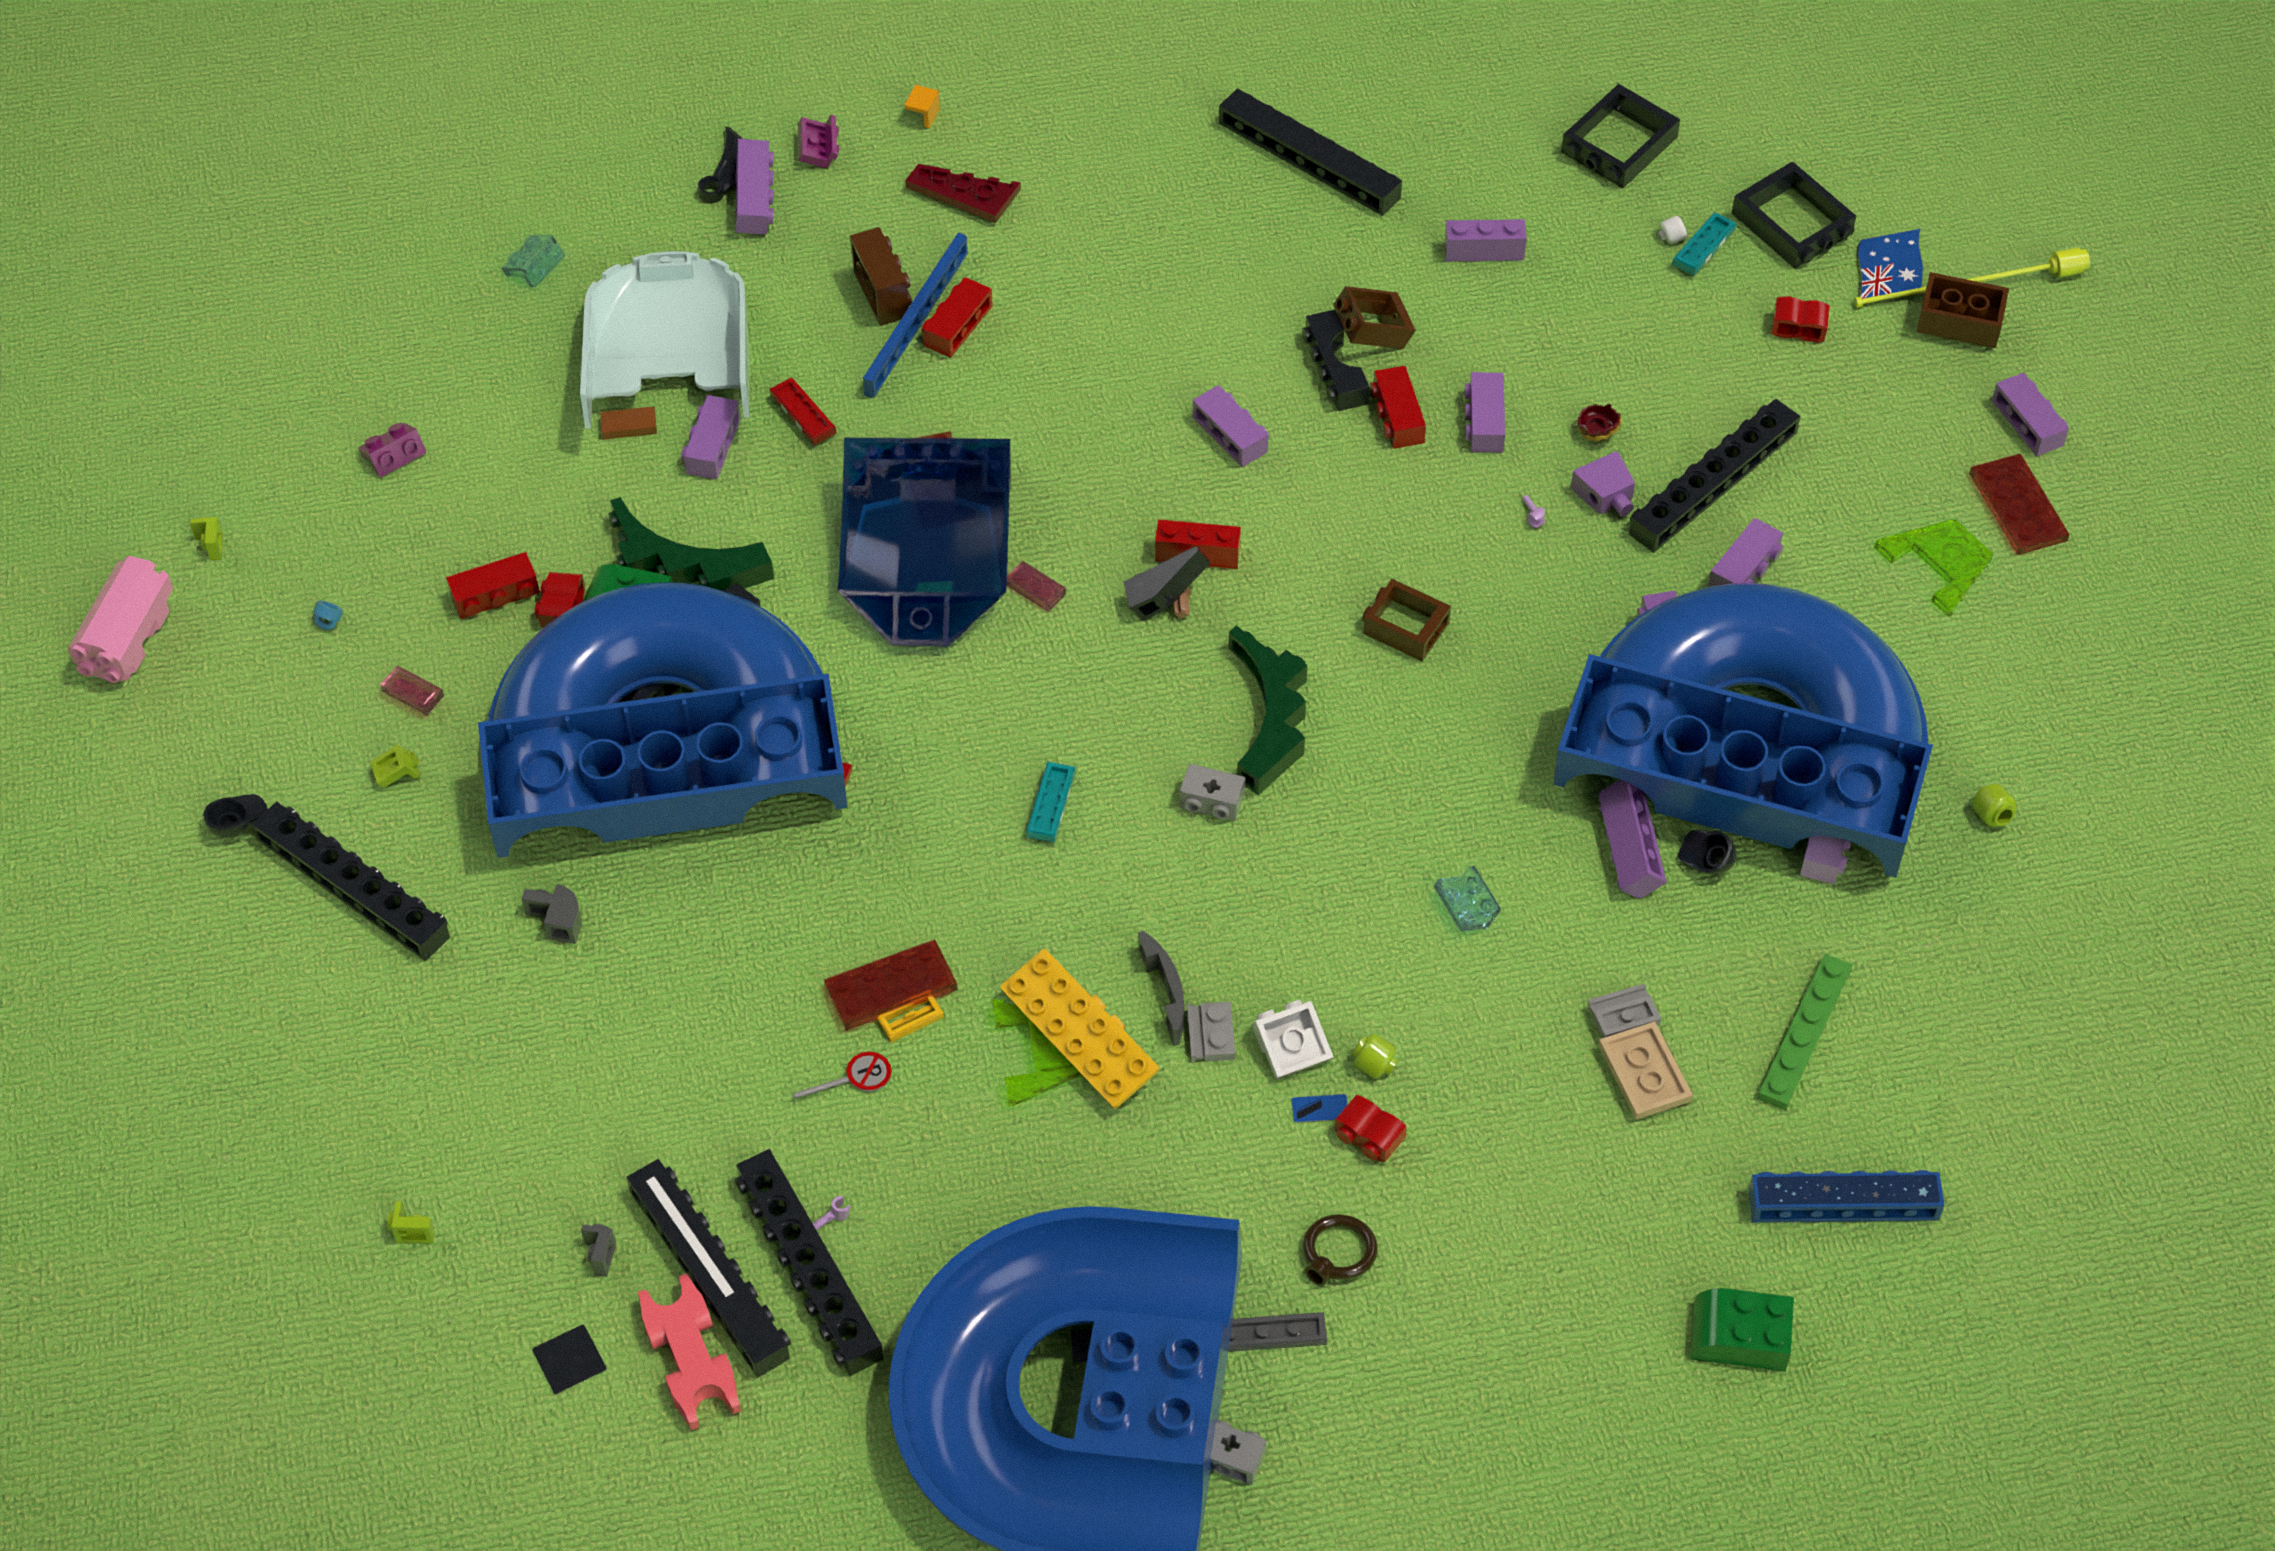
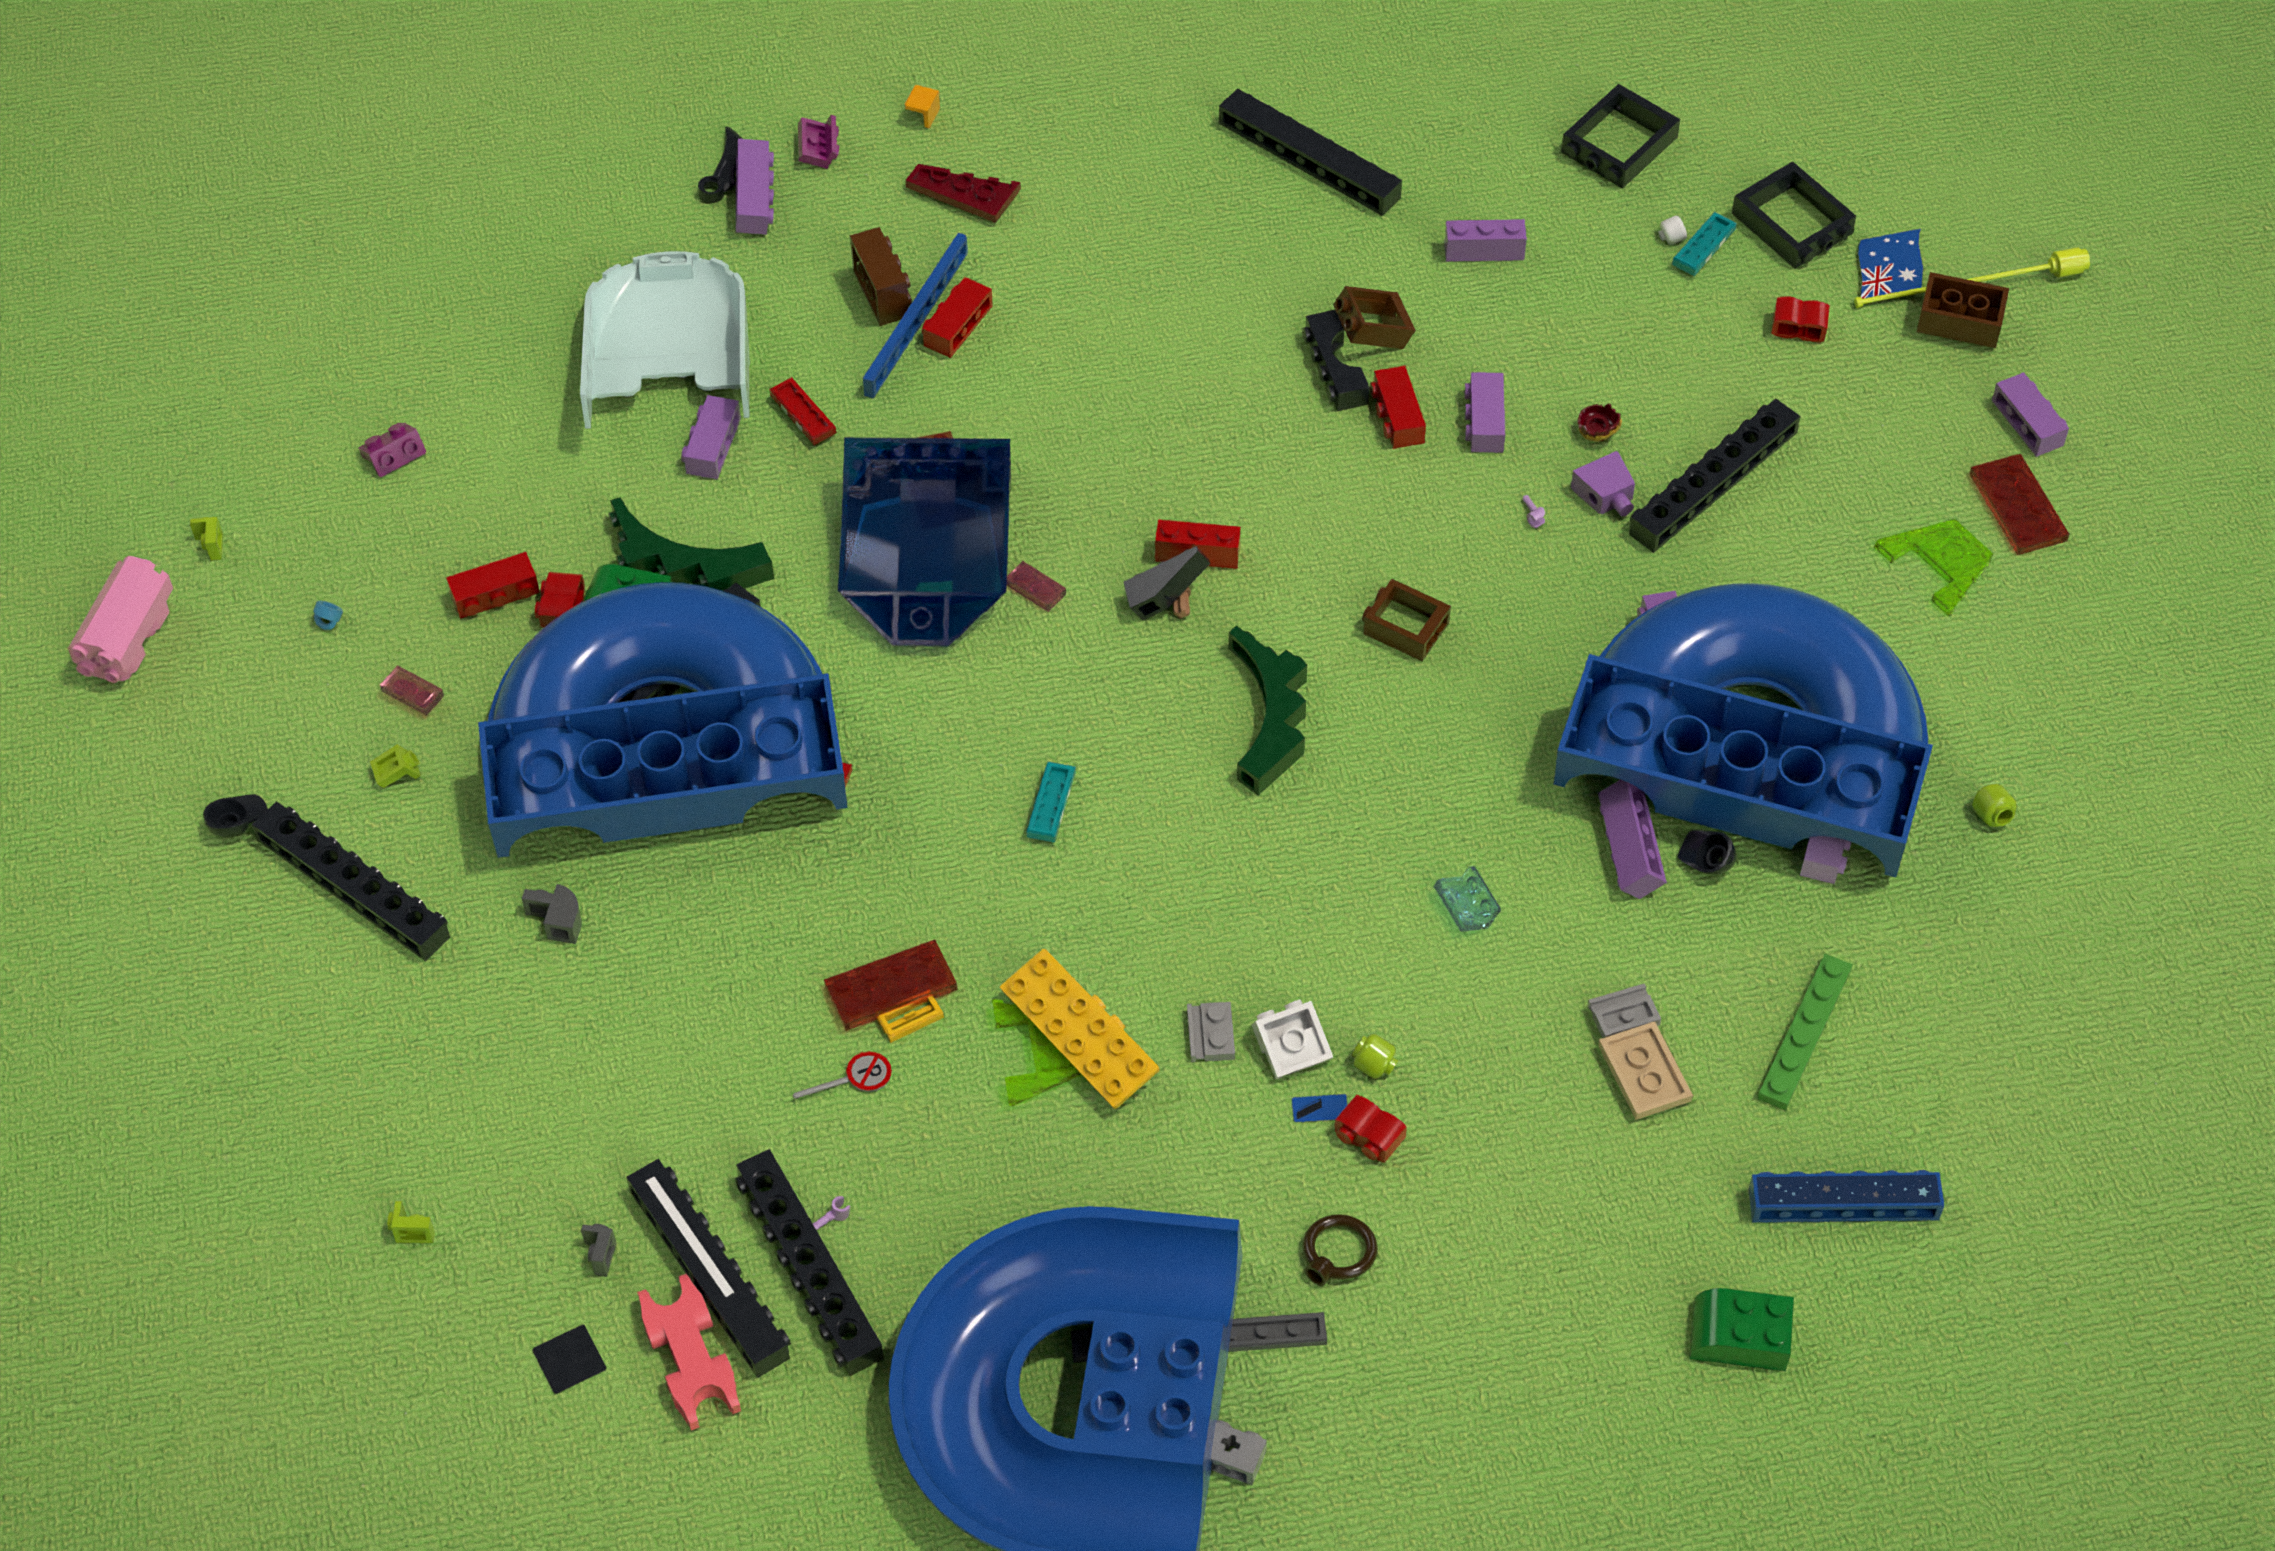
(534, 259): clear light blue bracket -> none
(628, 423): dark orange tile -> none
(1156, 958): dark grey slope -> none
(1212, 792): light grey brick -> none
(1230, 425): medium lavender brick -> none
(1748, 555): medium lavender brick -> none

